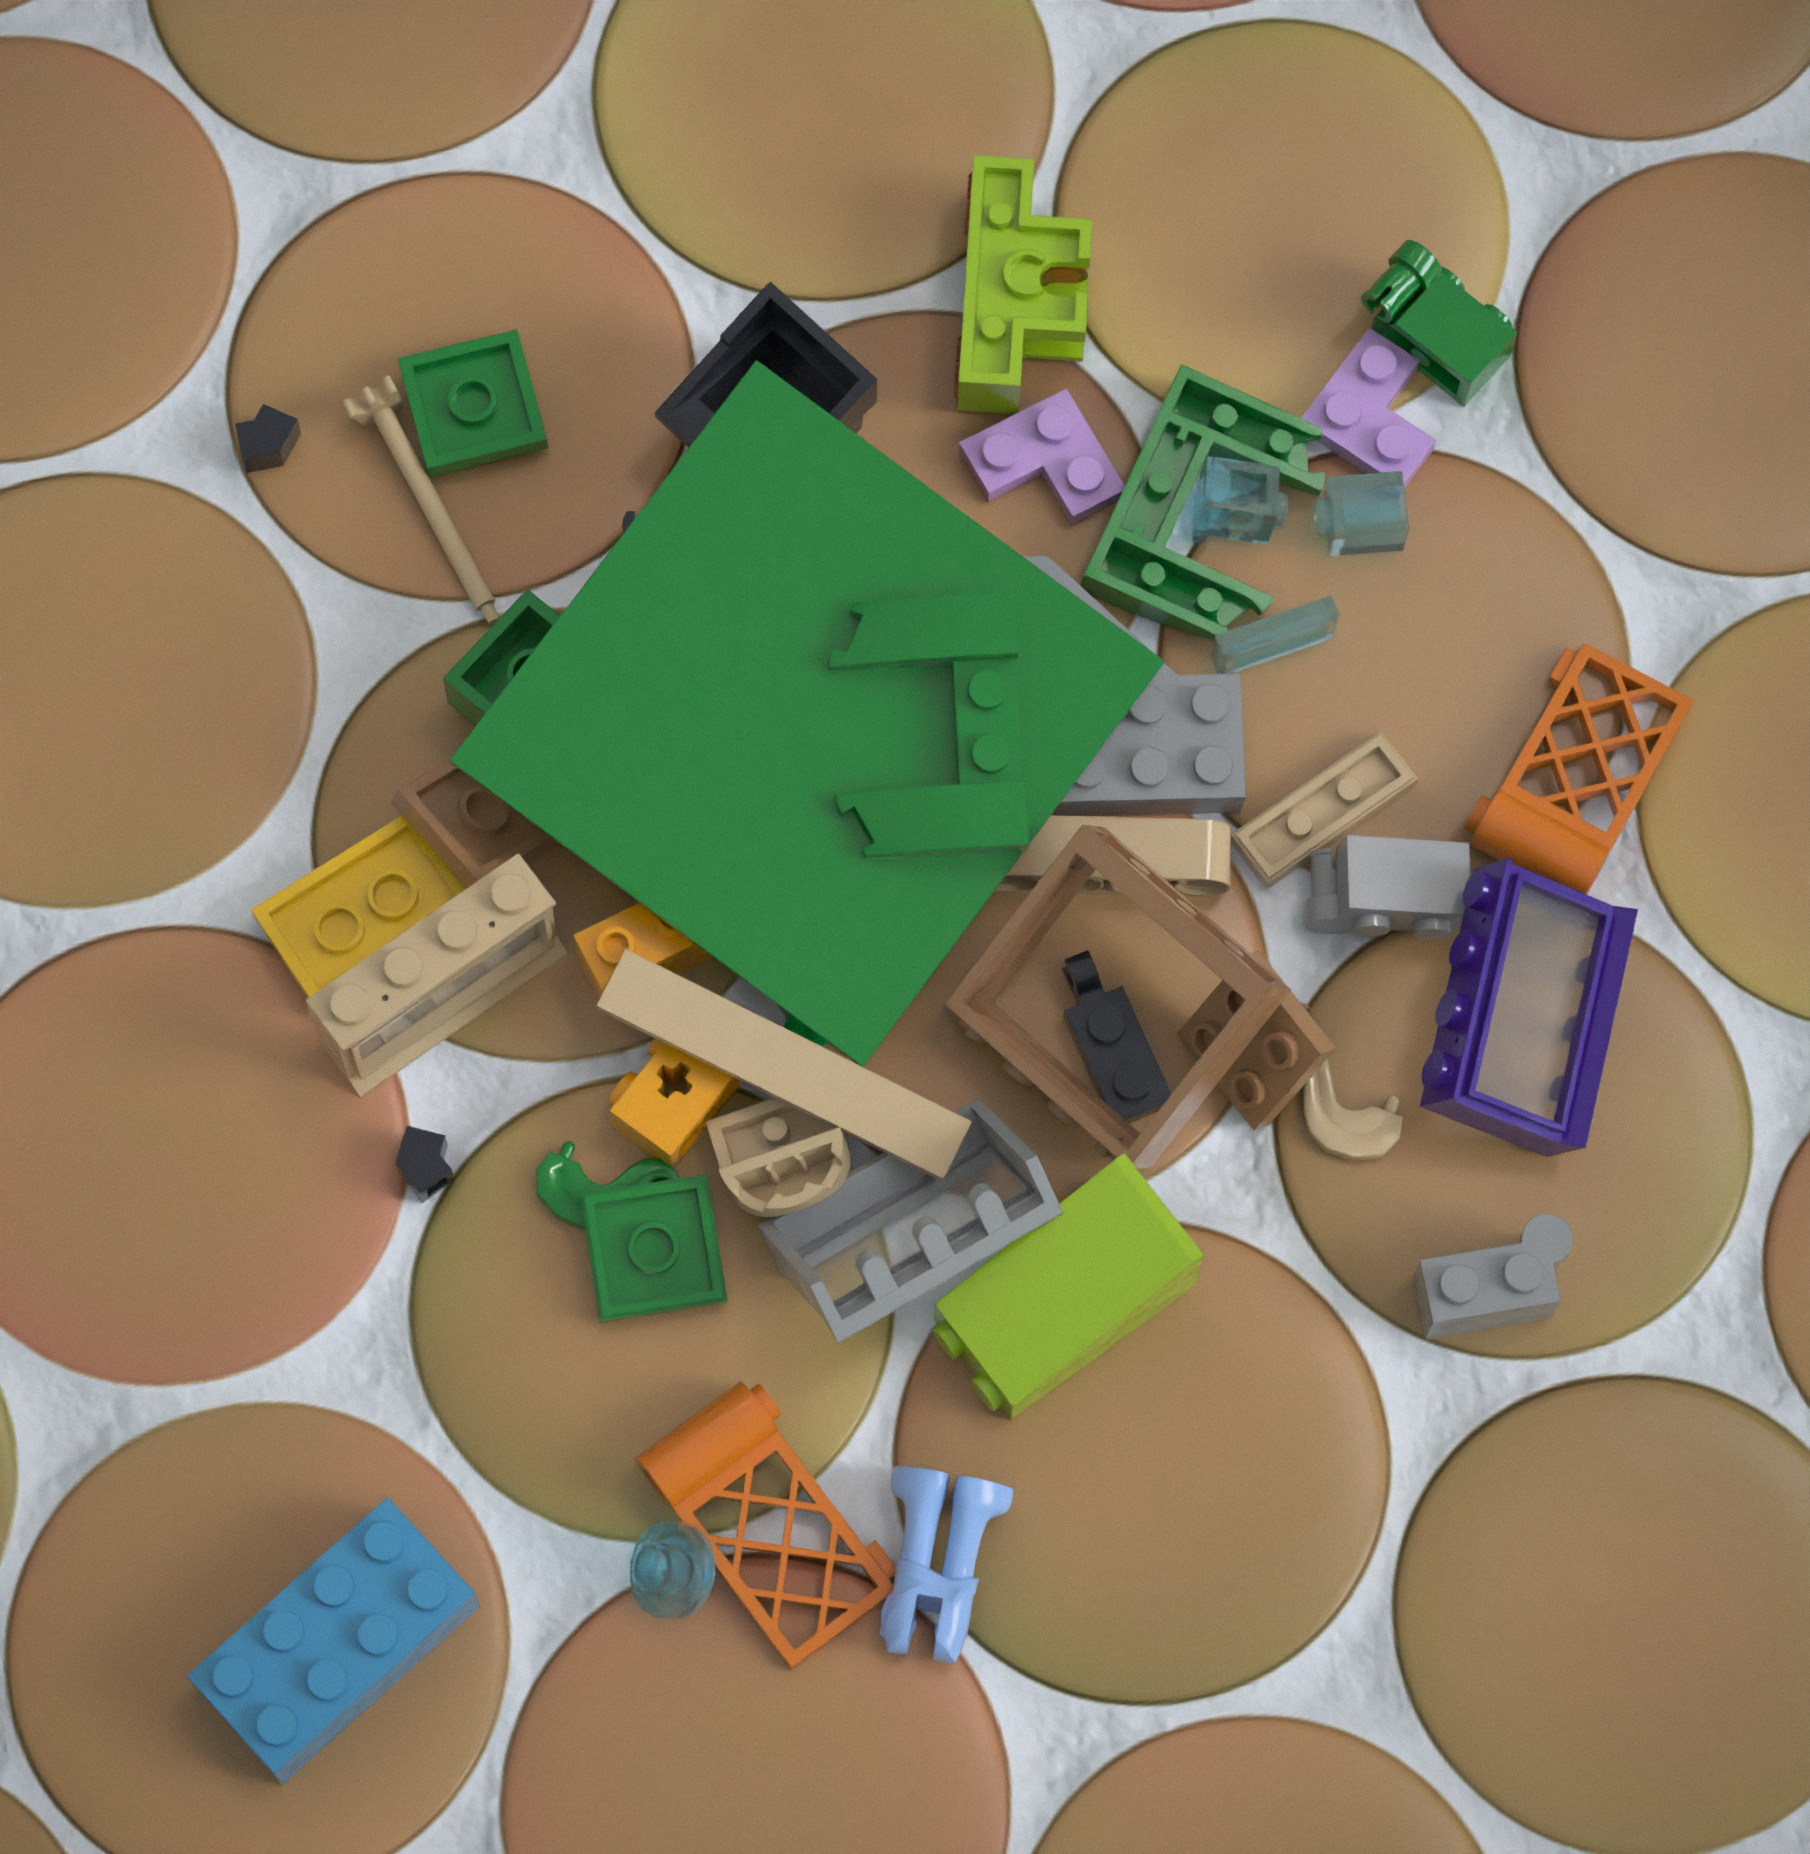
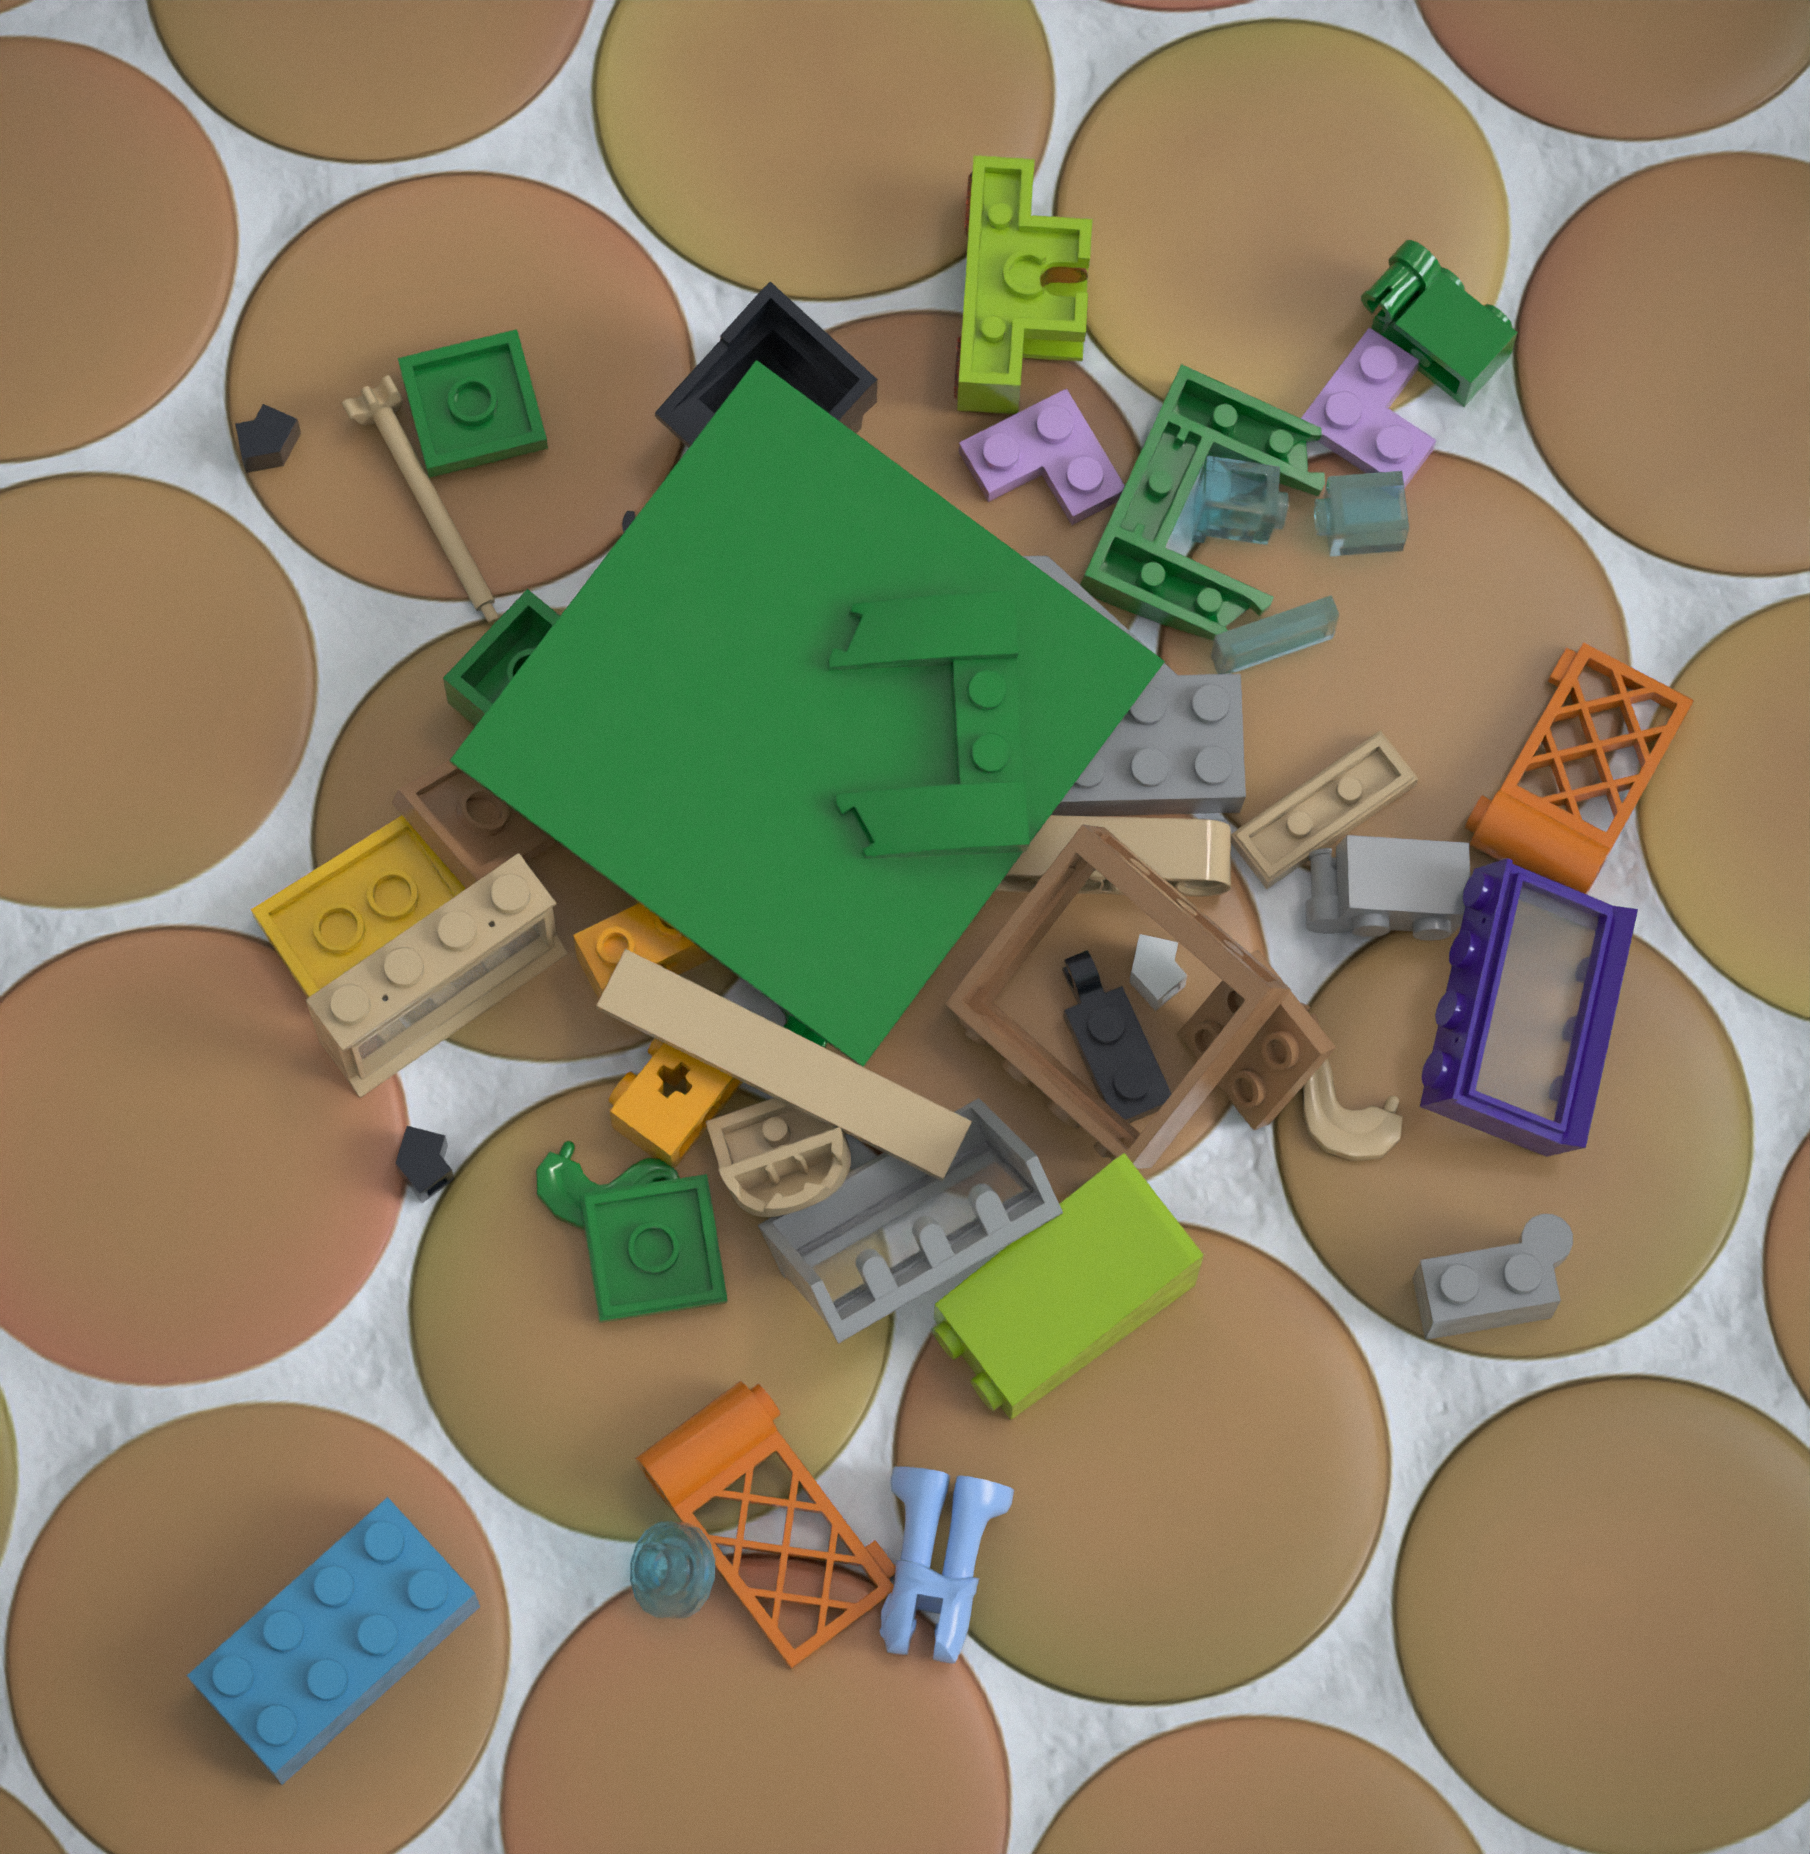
(1155, 971): none -> white piece

